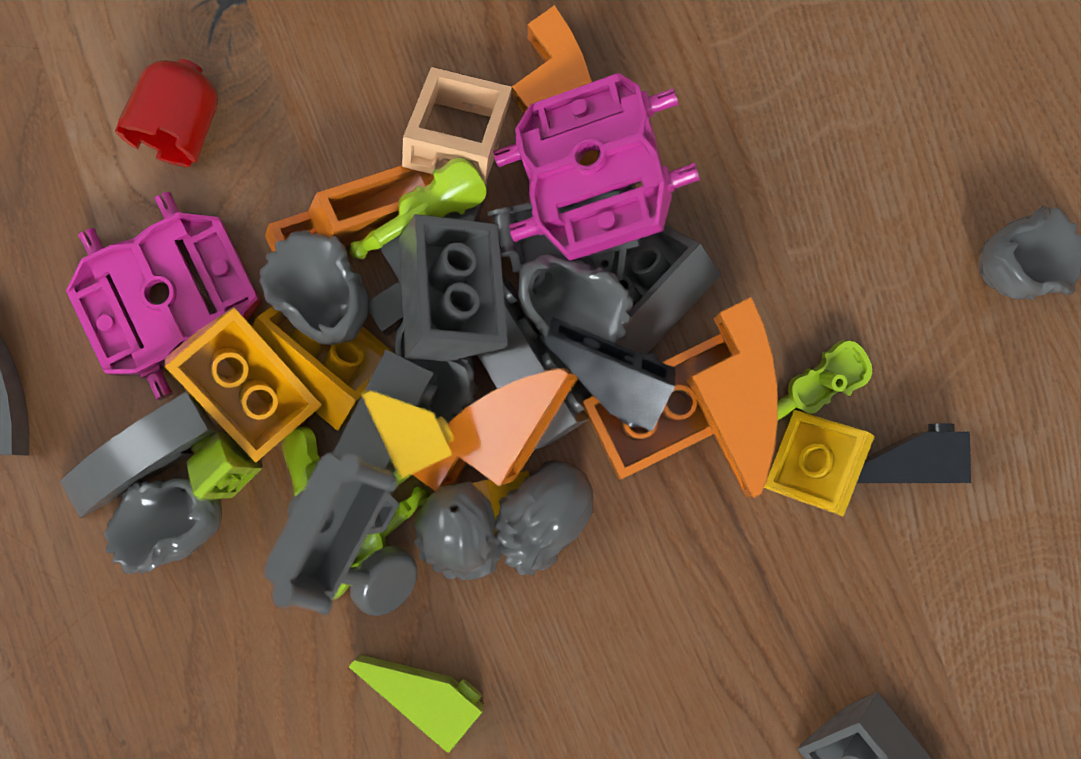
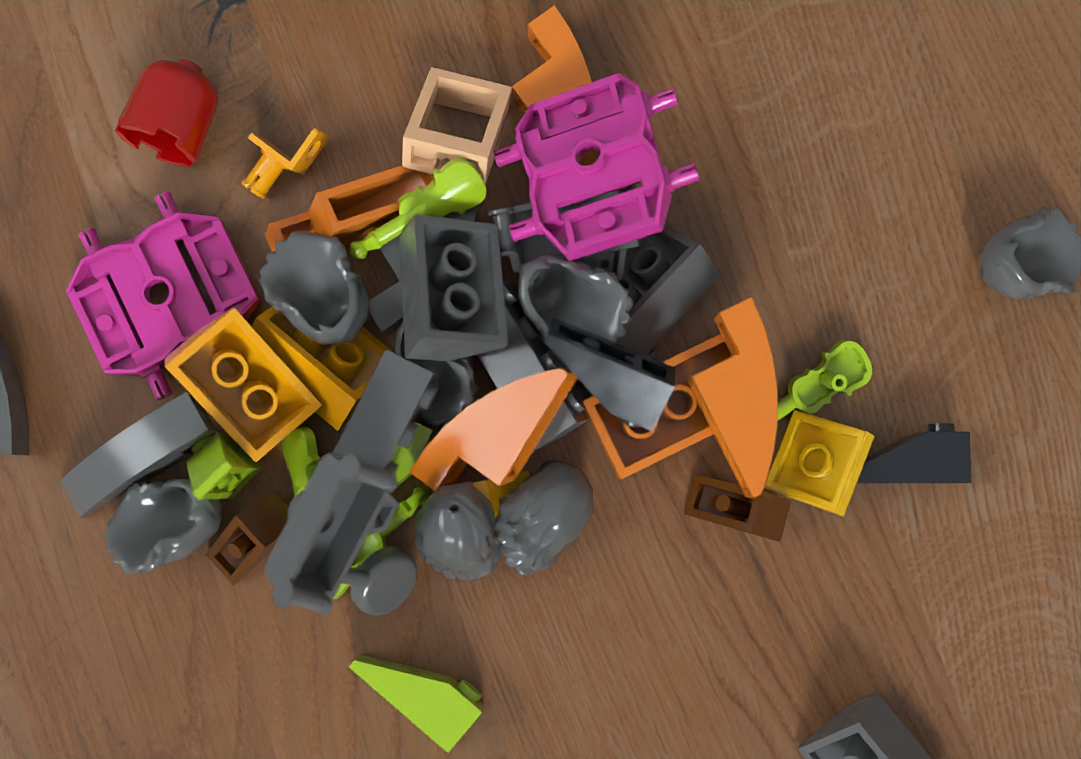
(249, 537): none -> reddish brown slope
(274, 161): none -> light orange bracket
(408, 432): yellow slope -> none
(727, 506): none -> reddish brown slope

